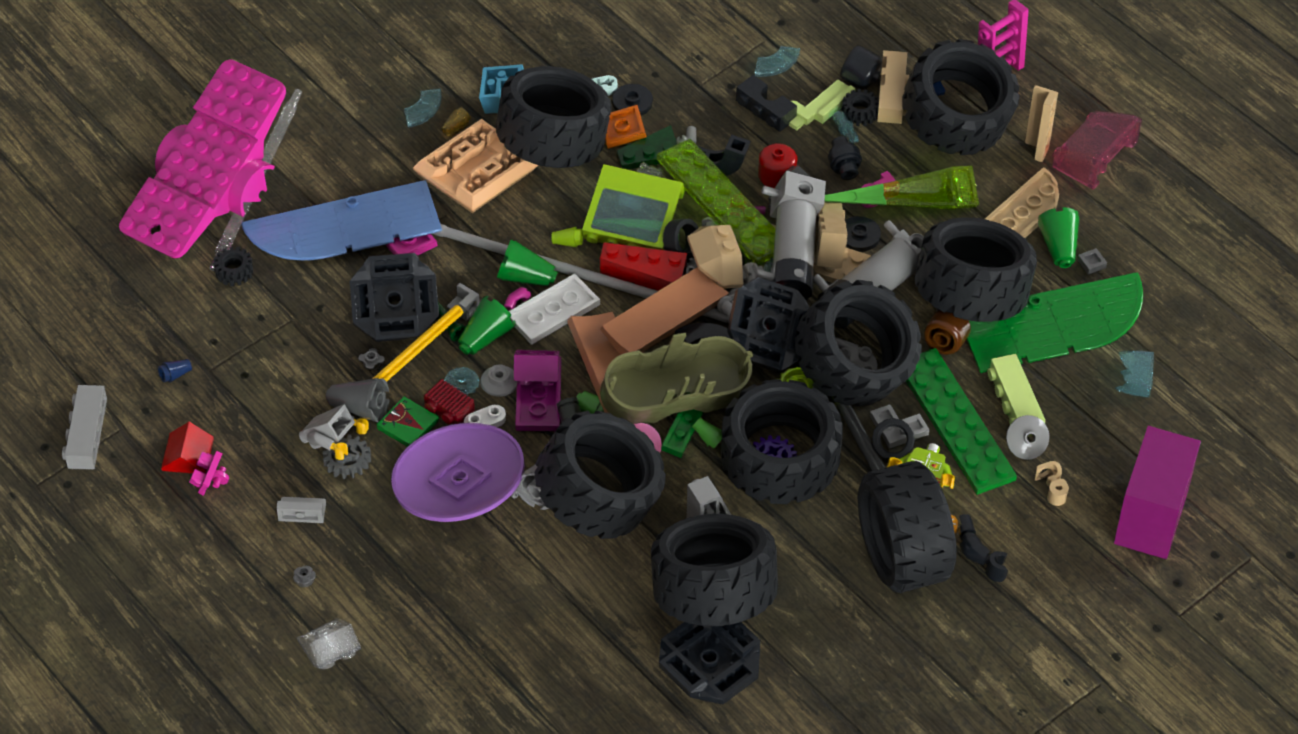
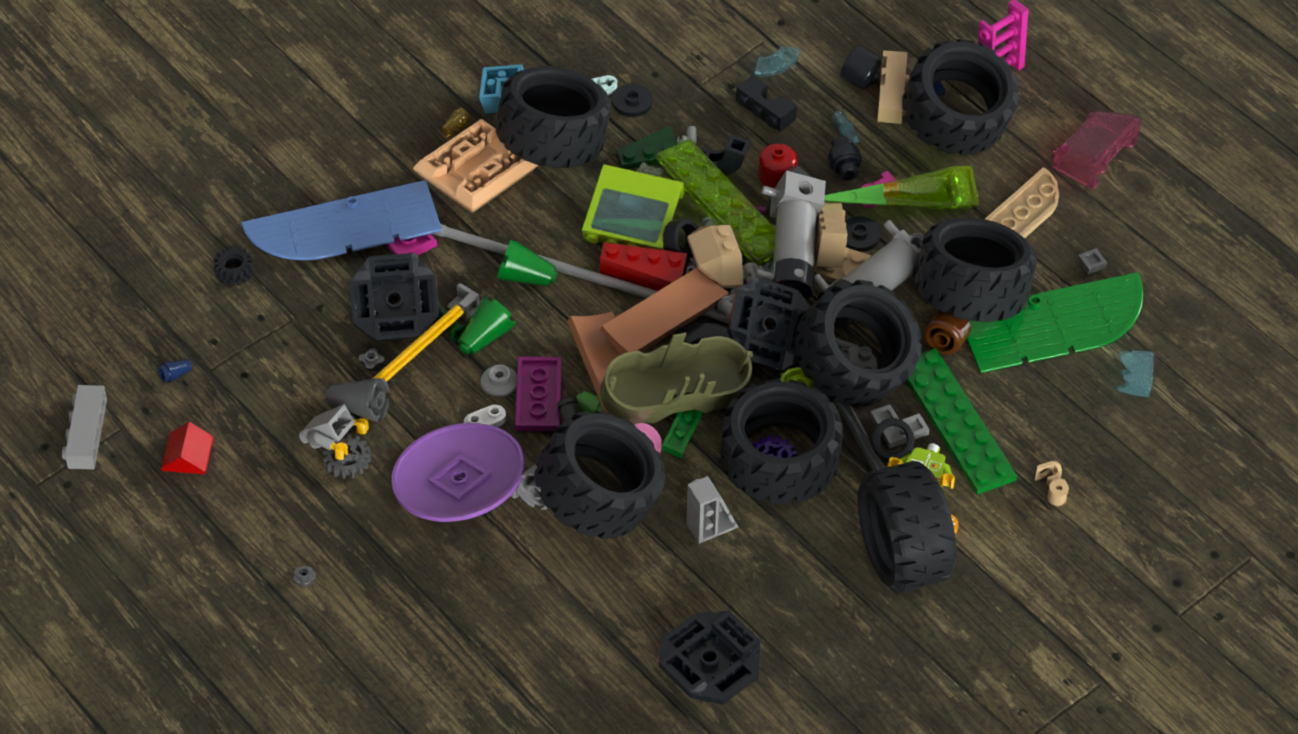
(209, 162): dark pink piece -> none
(210, 463): dark pink hips -> none
(269, 151): clear axle -> none
(301, 509): light grey panel -> none
(330, 643): clear slope -> none
(407, 422): green tile -> none
(424, 108): clear light blue tile -> none
(448, 402): dark red brick -> none
(463, 374): clear light blue gear -> none
(520, 293): dark pink arm -> none
(536, 366): magenta slope -> none
(553, 308): white plate -> none
(568, 237): lime cone -> none
(624, 127): orange tile -> none
(709, 433): bright green cone -> none
(714, 569): black tyre -> none
(822, 106): yellowish green piece -> none
(860, 99): black tyre -> none
(979, 553): black piece -> none
(1013, 388): yellowish green brick -> none
(1017, 437): light grey dish -> none
(1041, 120): tan panel -> none
(1060, 234): green cone -> none
(1157, 492): magenta piece -> none

